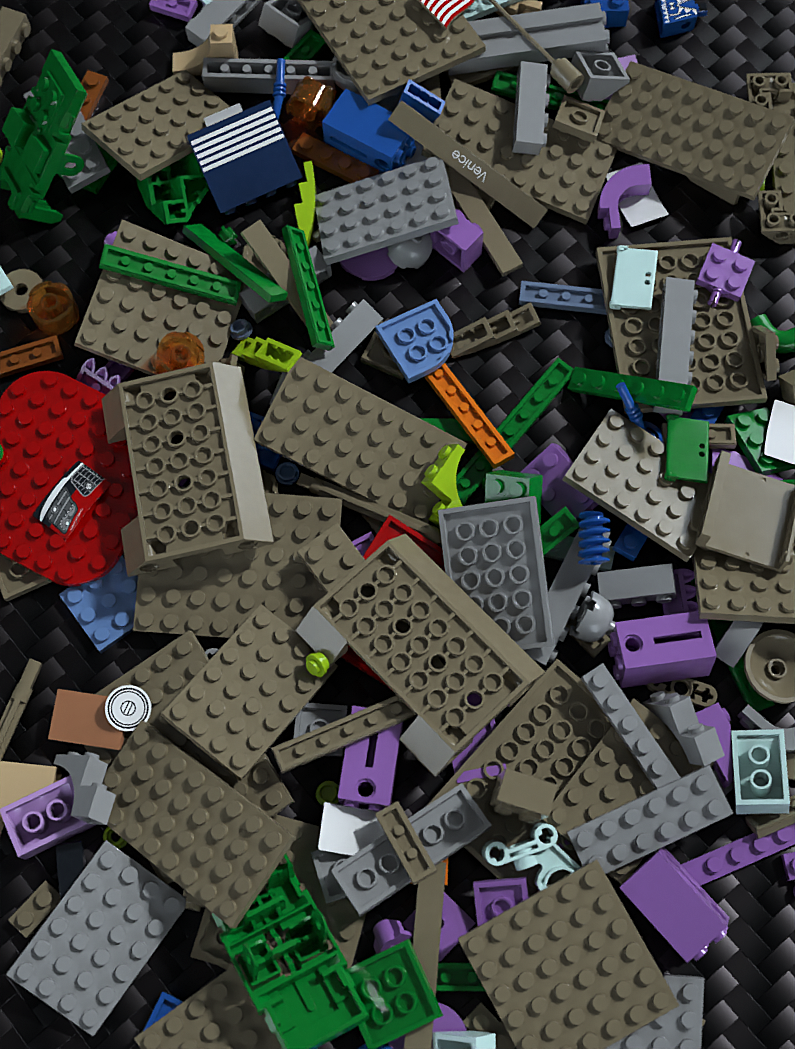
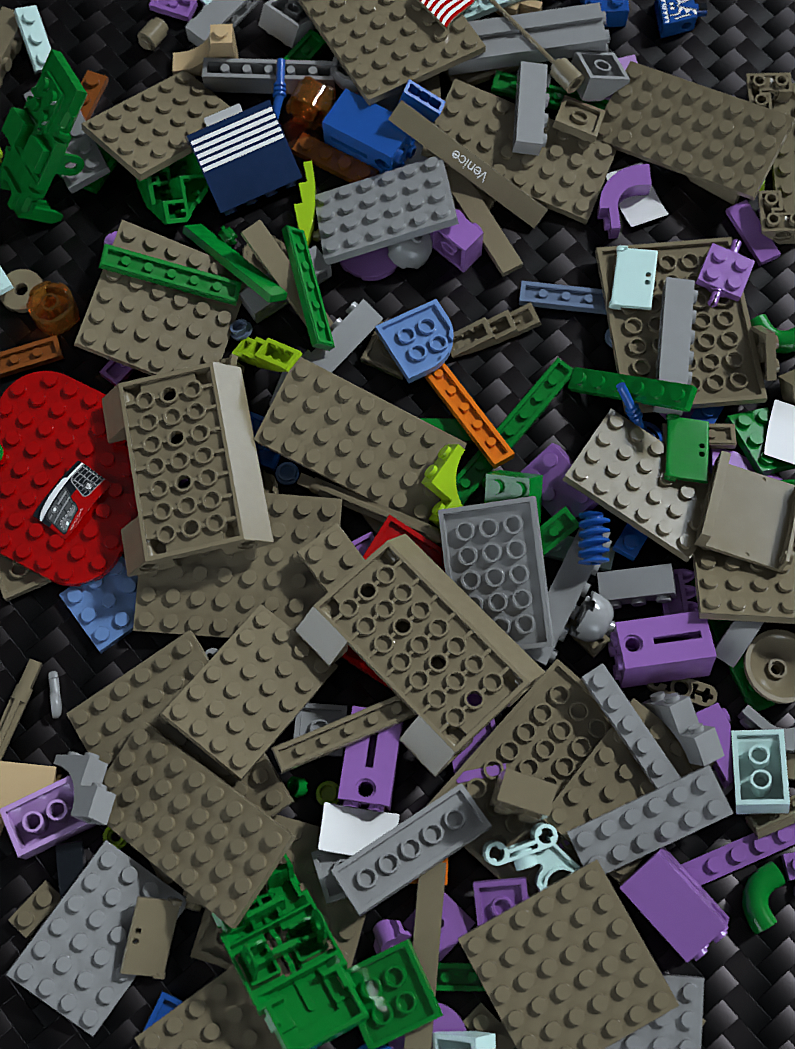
(33, 36): none -> light aqua plate
(55, 697): none -> light grey piece
(82, 720): nougat tile -> none
(97, 379): medium lavender plate -> none
(127, 707): white sticker -> none
(152, 34): none -> dark tan brick
(154, 938): none -> dark tan door
(178, 345): clear orange brick -> none
(297, 786): none -> green hinge
(317, 664): lime plate -> none
(406, 843): dark tan plate -> none
(749, 229): none -> medium lavender tile
(756, 896): none -> green cylinder

